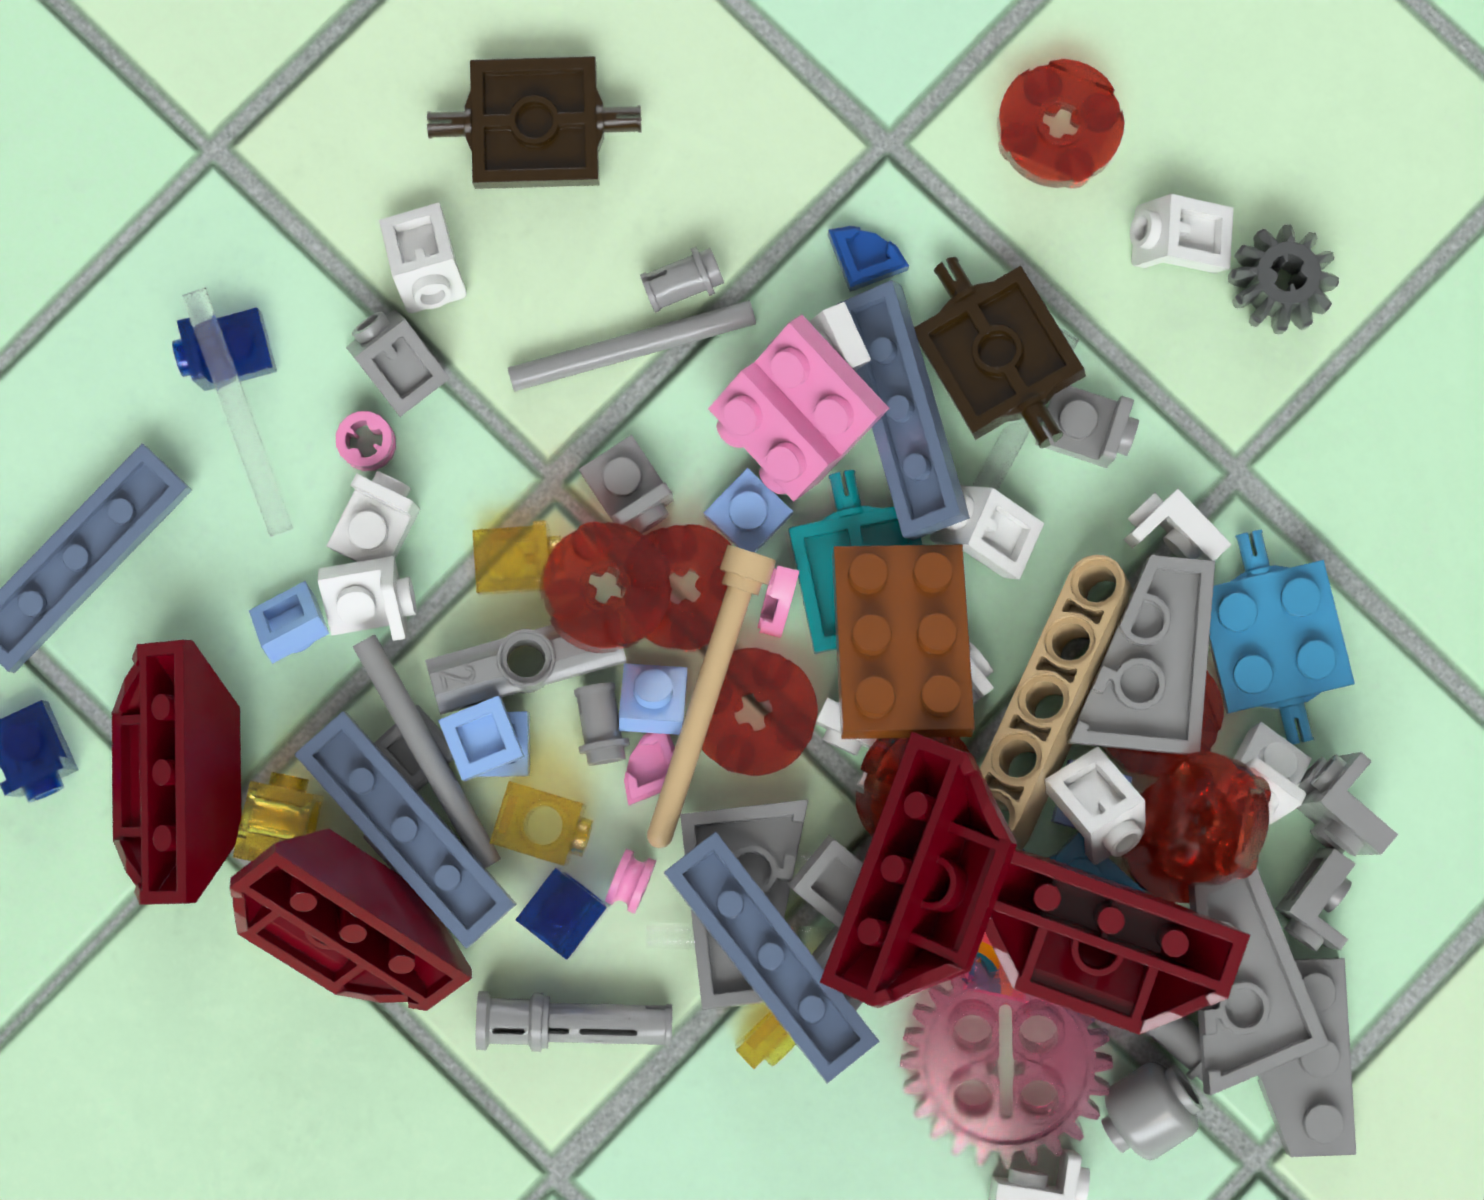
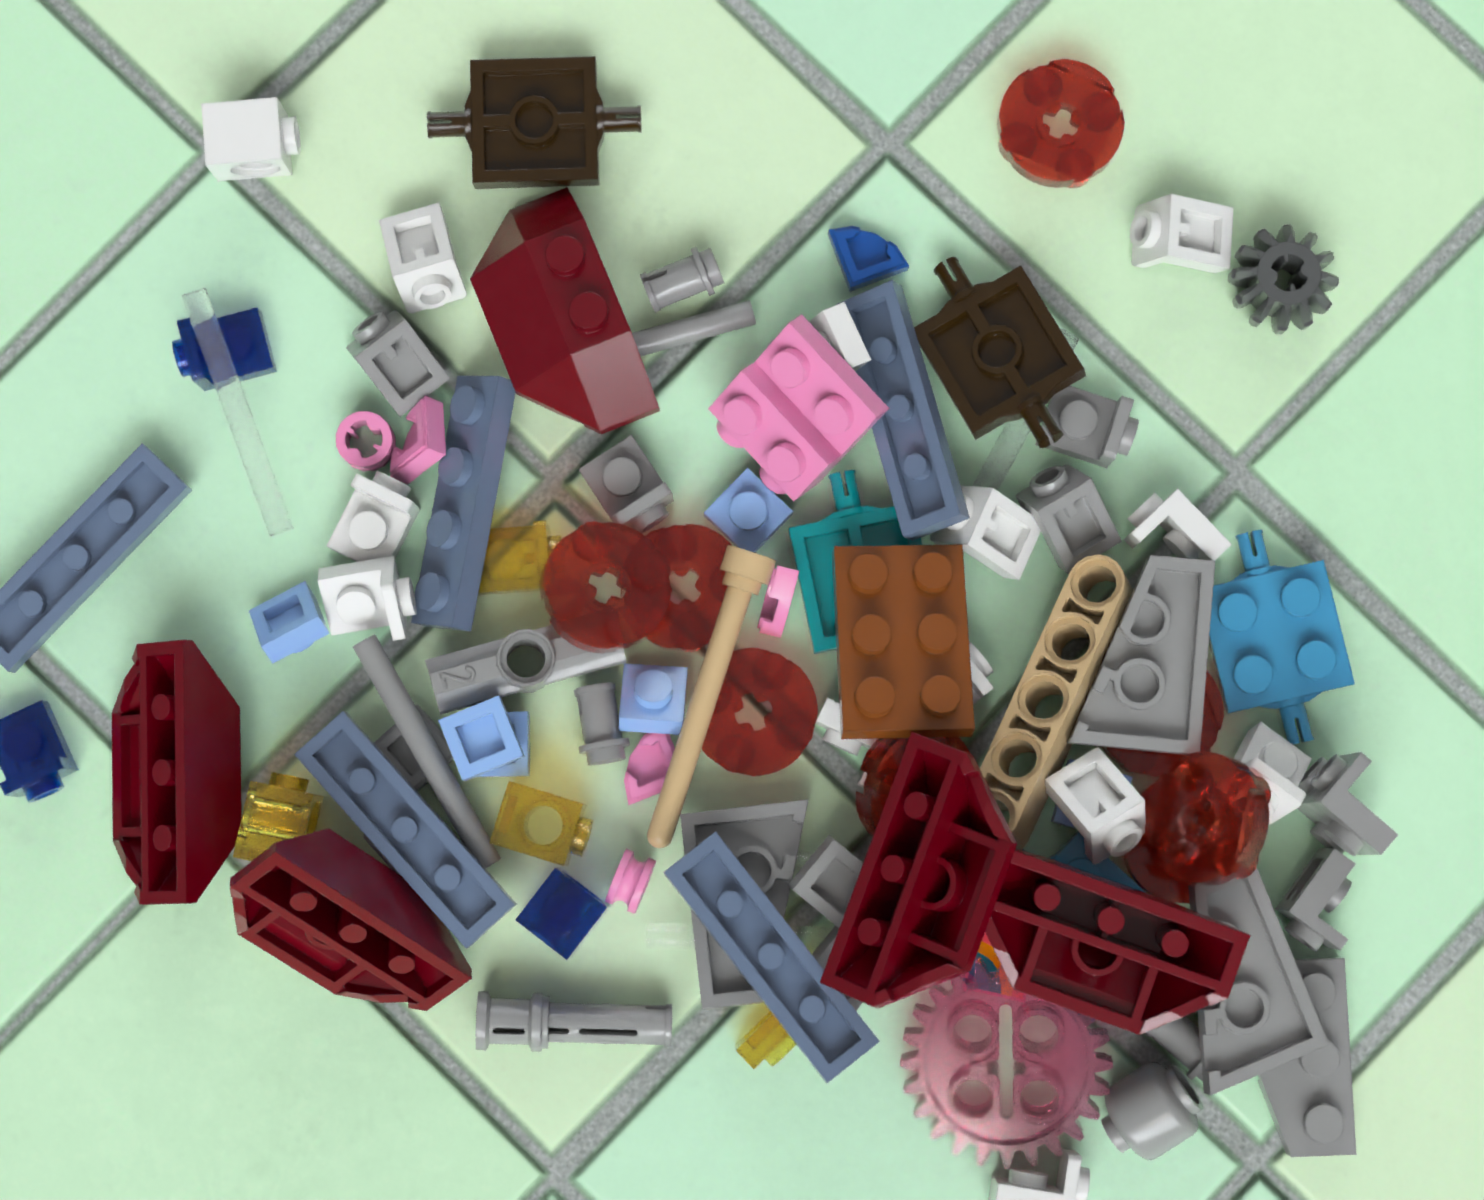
(249, 139): none -> white brick
(423, 443): none -> bright pink tile
(464, 502): none -> sand blue plate
(561, 317): none -> dark red wedge
(1069, 514): none -> light grey bracket

